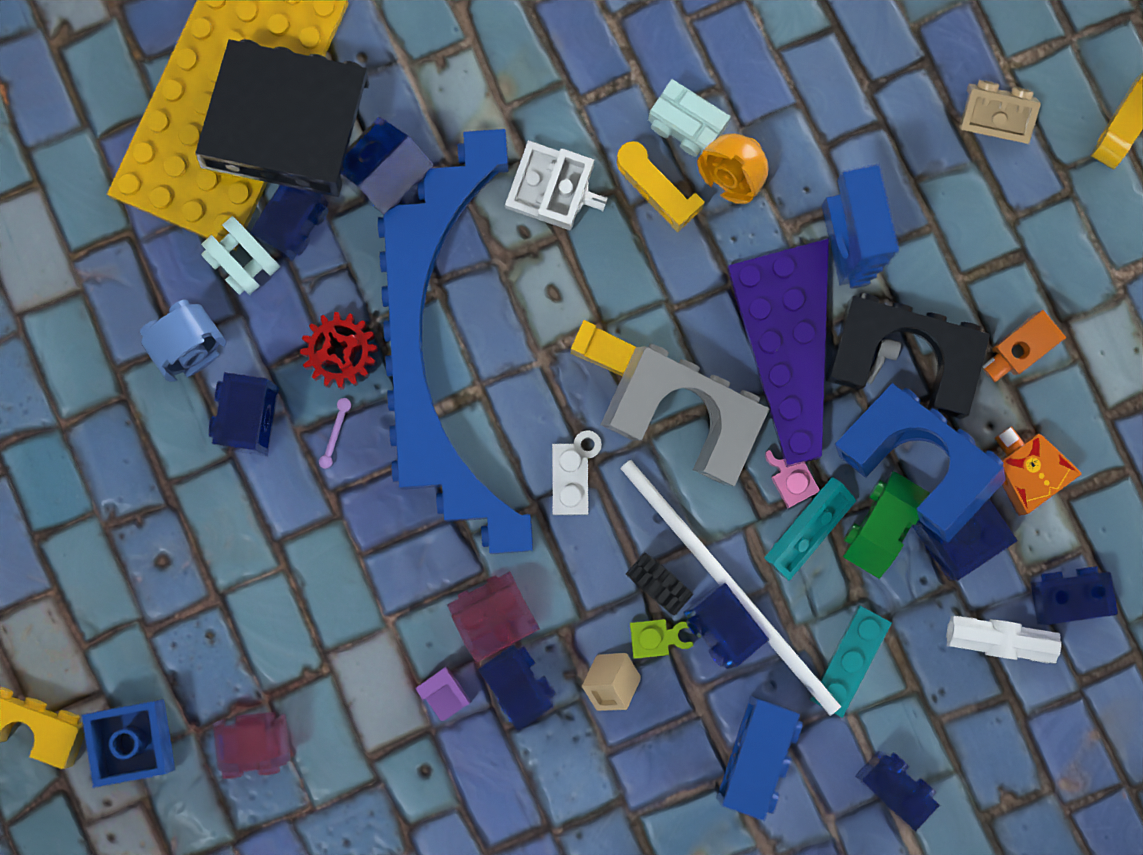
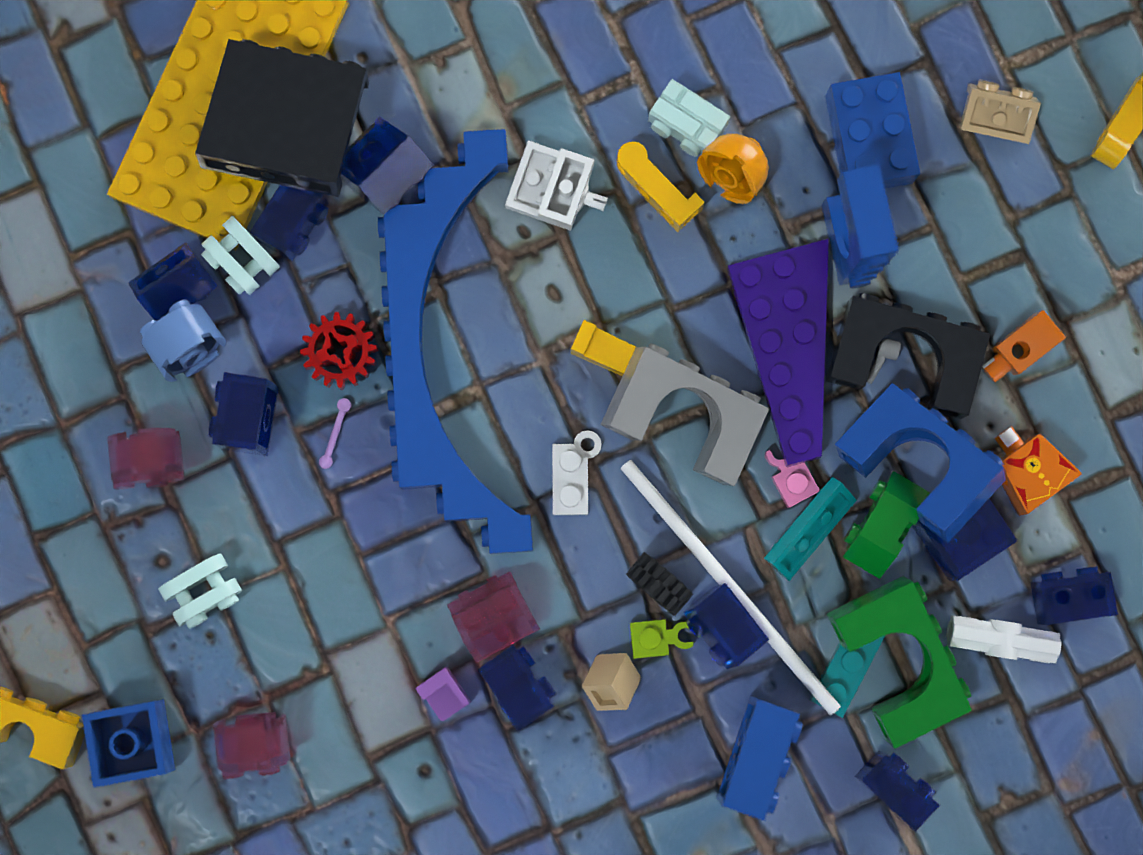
(145, 457): none -> clear pink brick
(173, 279): none -> clear blue brick
(194, 611): none -> light aqua brick
(873, 127): none -> blue brick
(937, 693): none -> green arch

